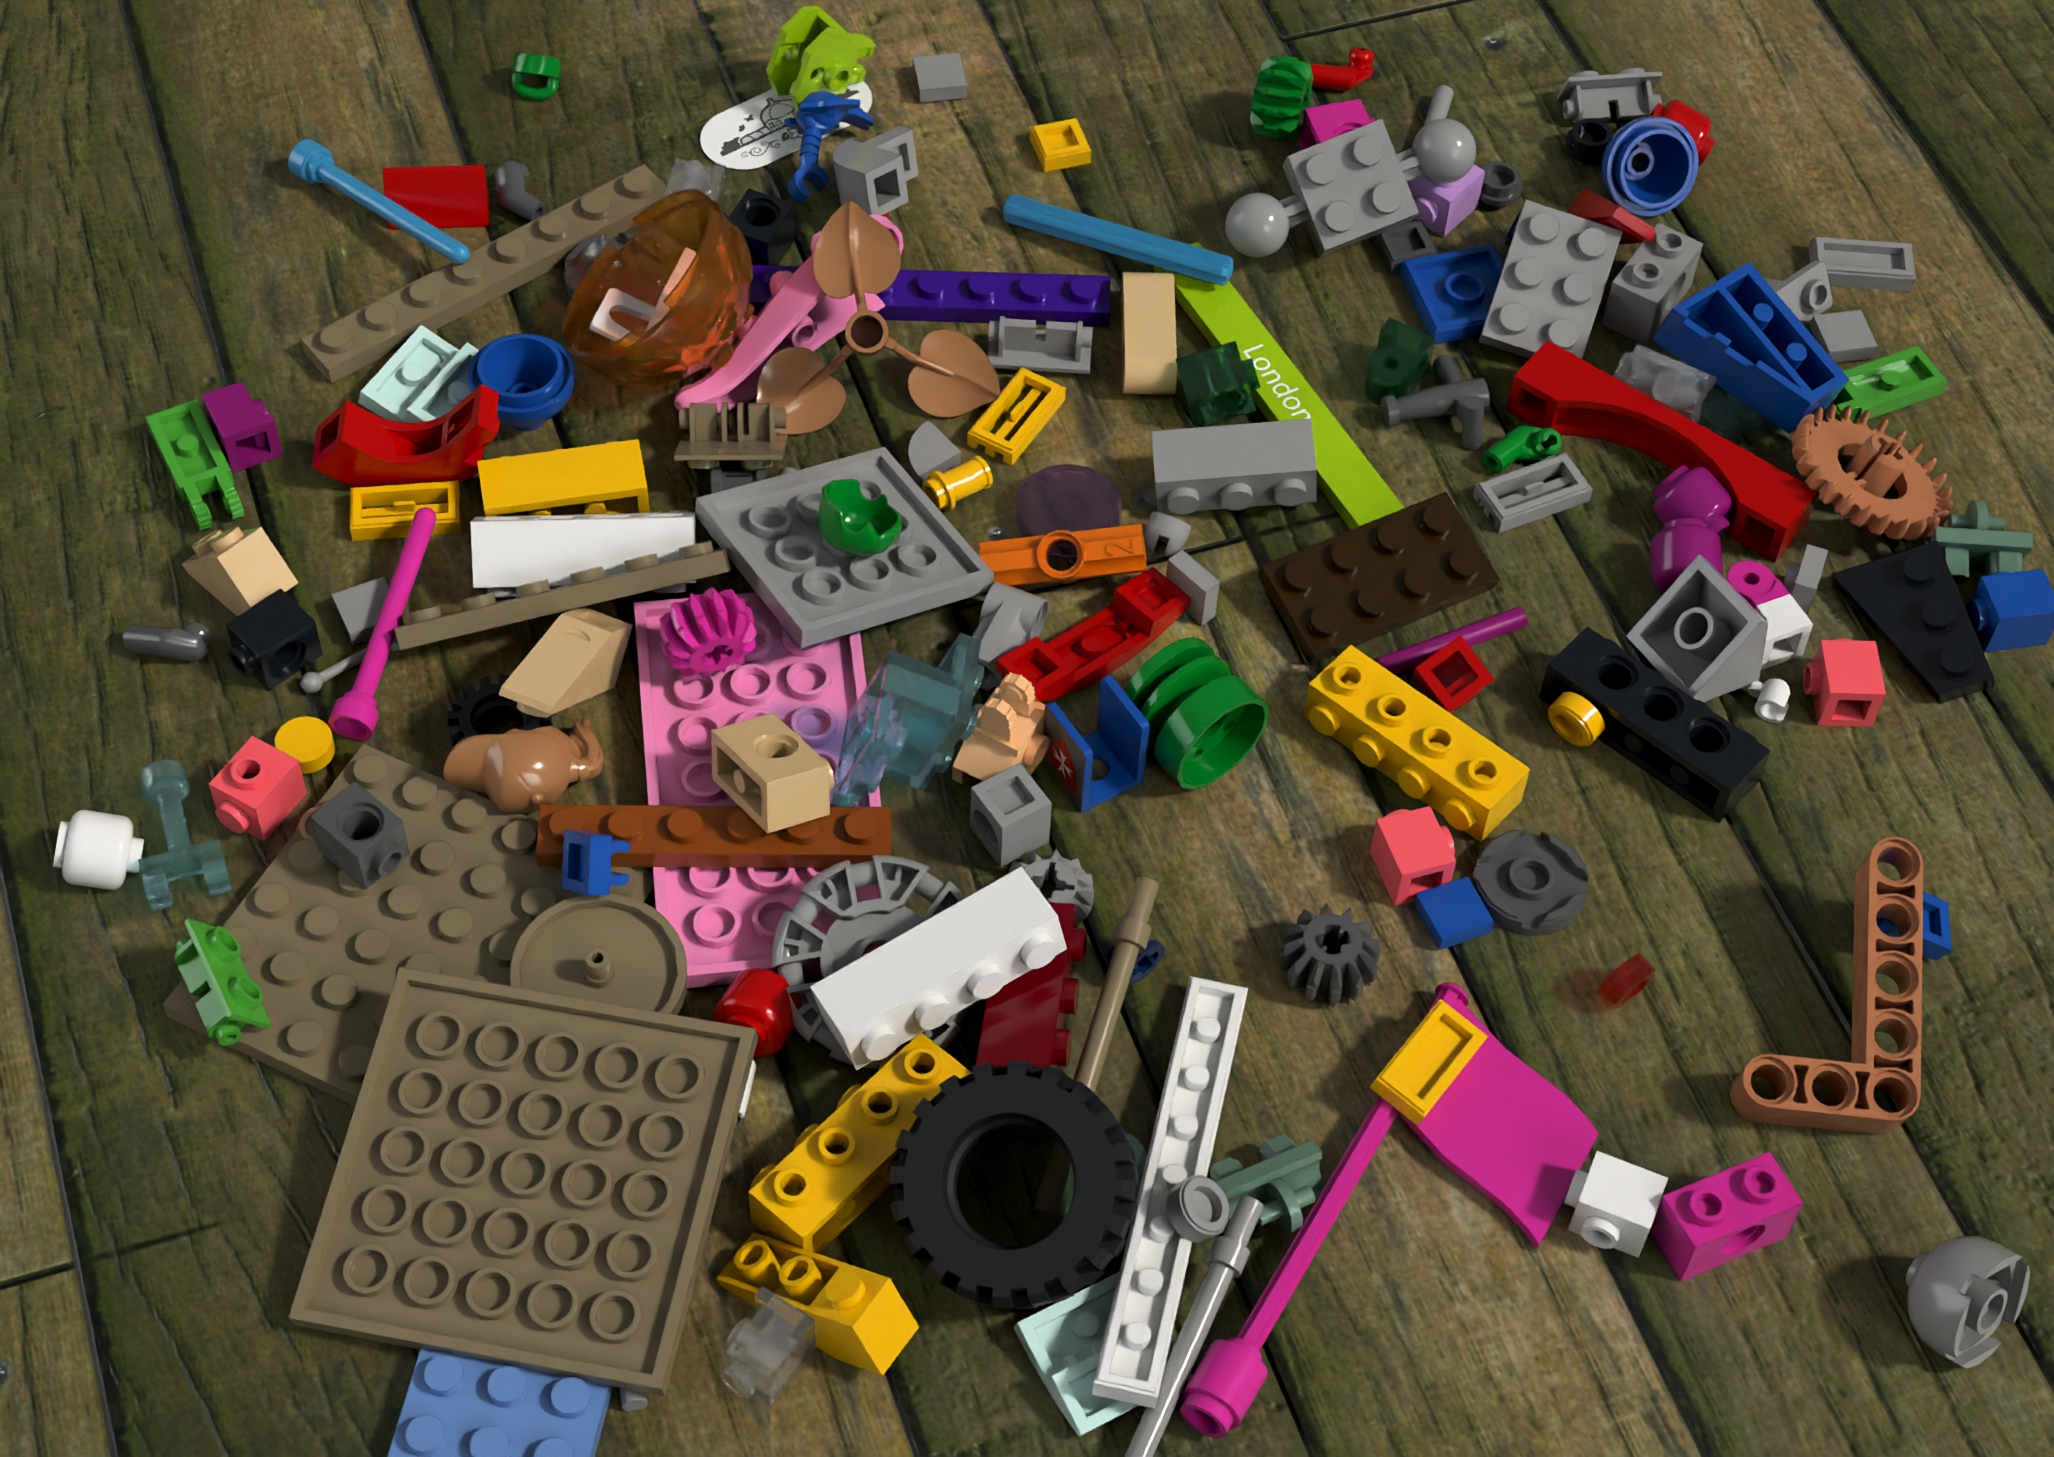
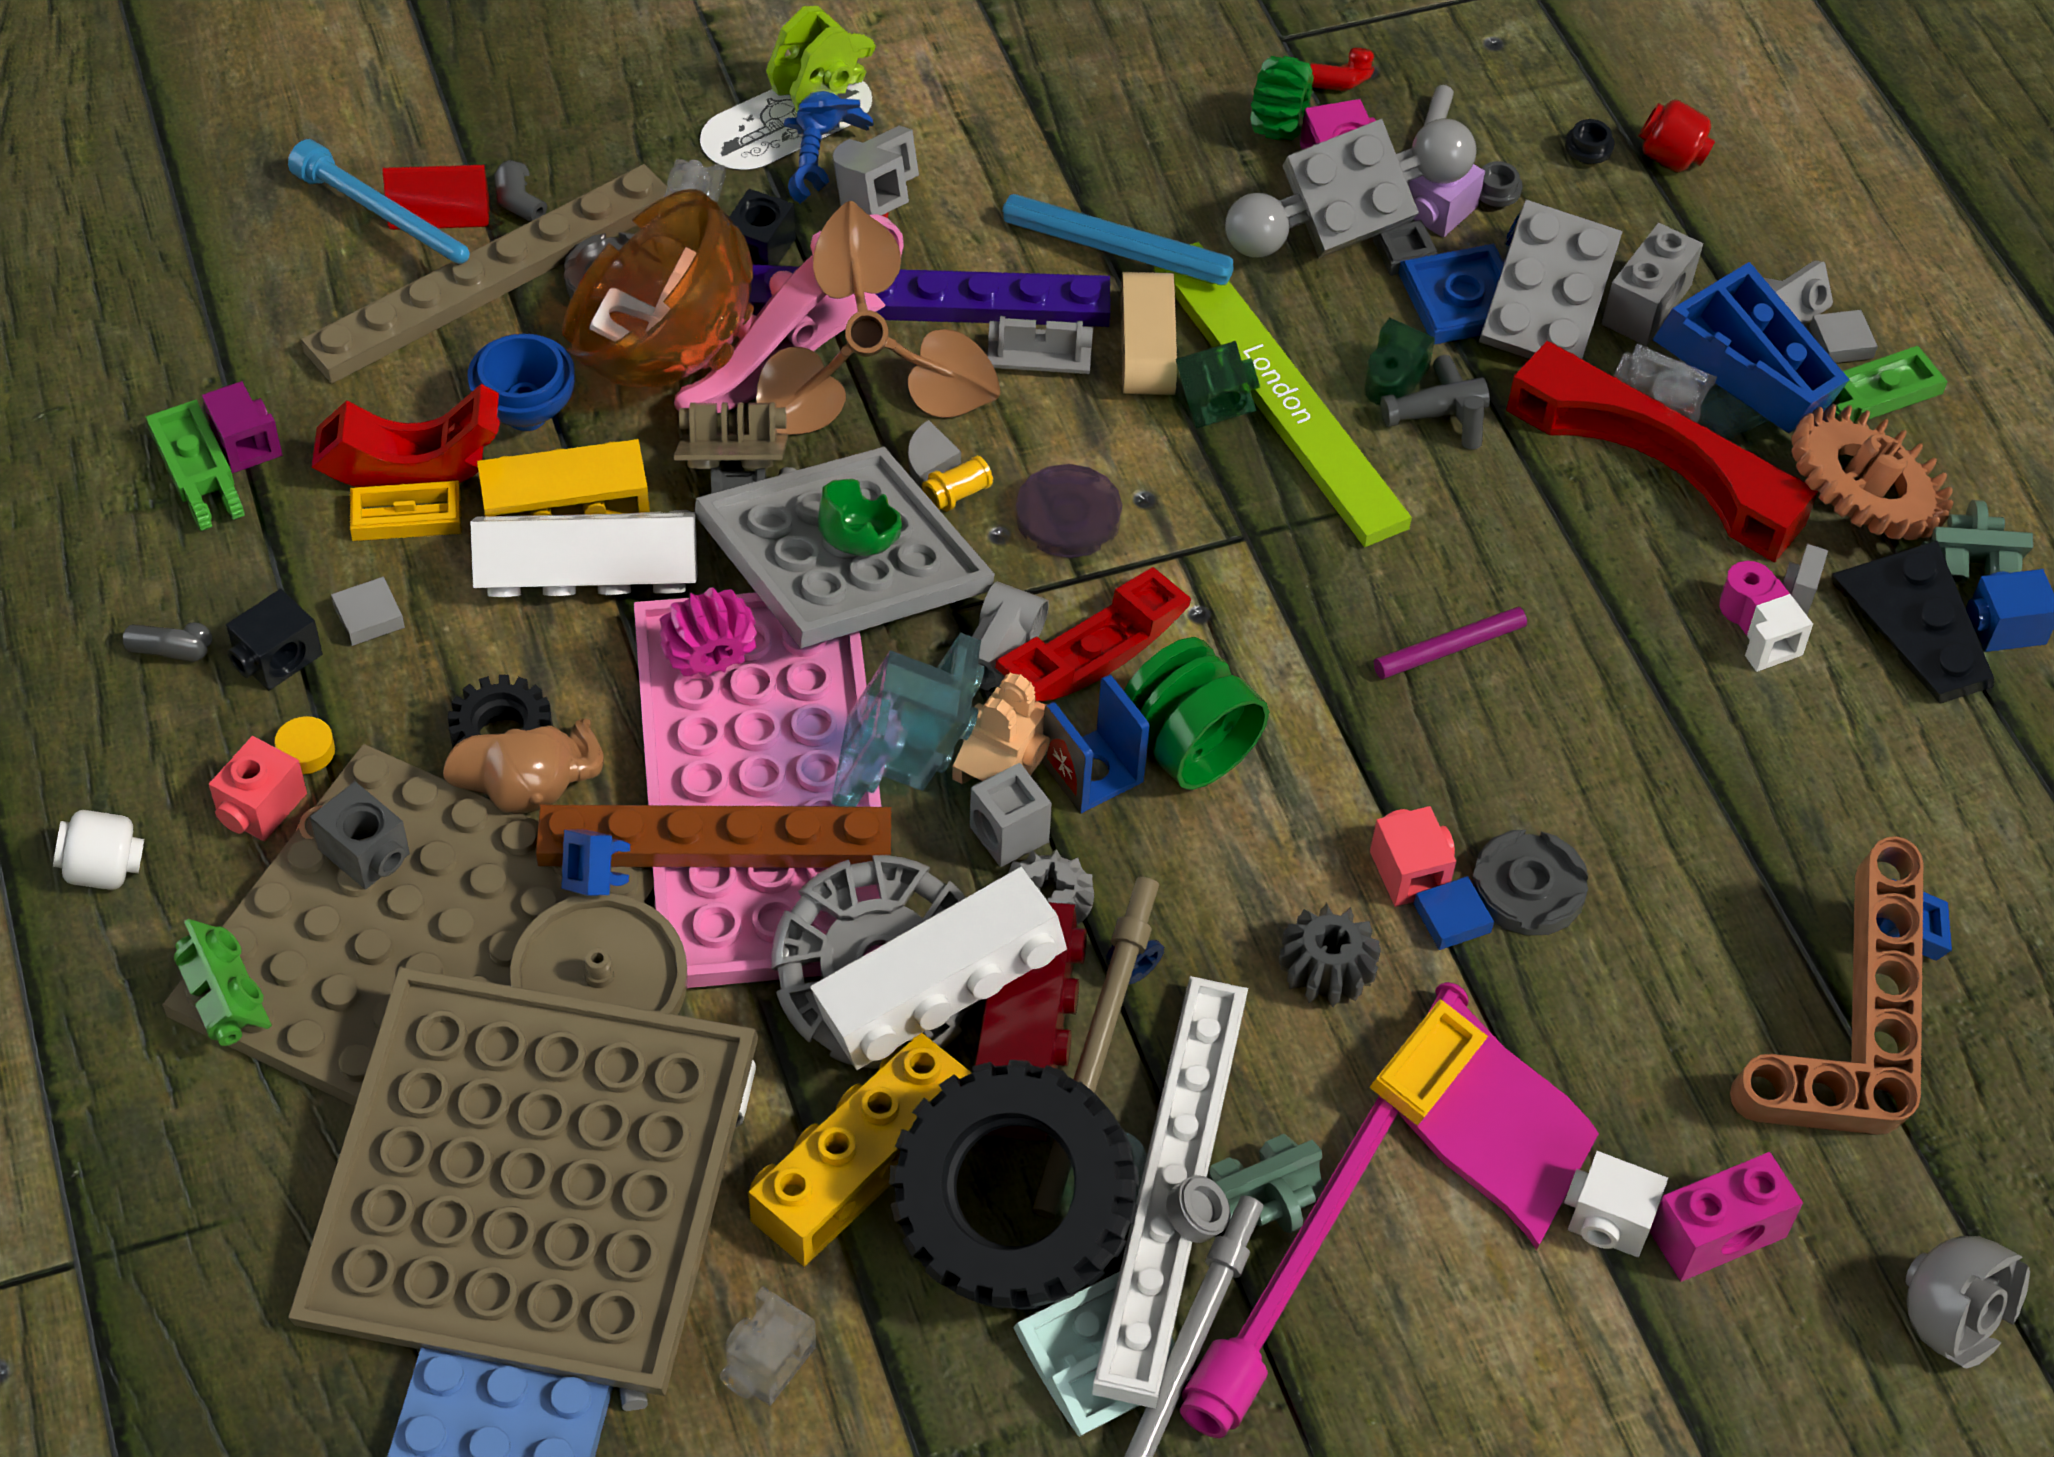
(165, 786): clear light blue bar -> none
(239, 567): tan slope -> none
(312, 682): light grey hinge -> none
(356, 712): dark pink piece -> none
(420, 380): light aqua slope -> none
(538, 67): green tile -> none
(538, 600): dark tan plate -> none
(569, 663): tan slope -> none
(759, 1001): red head -> none
(771, 772): tan brick -> none
(854, 1309): yellow slope -> none
(939, 77): light grey tile -> none
(1031, 427): yellow tile -> none
(1060, 145): yellow tile -> none
(1099, 554): orange piece -> none
(1166, 530): light grey hinge -> none
(1196, 583): light grey tile -> none
(1234, 466): light grey brick -> none
(1378, 577): dark brown plate -> none
(1415, 743): yellow brick -> none
(1452, 675): red brick -> none
(1522, 444): green arm -> none
(1538, 498): light grey tile -> none
(1575, 719): yellow tile -> none
(1589, 95): light grey hinge -> none
(1602, 211): red slope -> none
(1626, 981): clear red tile -> none
(1659, 724): black brick -> none
(1665, 170): blue piece -> none
(1678, 546): magenta head -> none
(1693, 495): magenta head -> none
(1703, 634): light grey slope -> none
(1771, 700): white hand -> none
(1845, 683): coral brick -> none
(1865, 263): light grey tile -> none

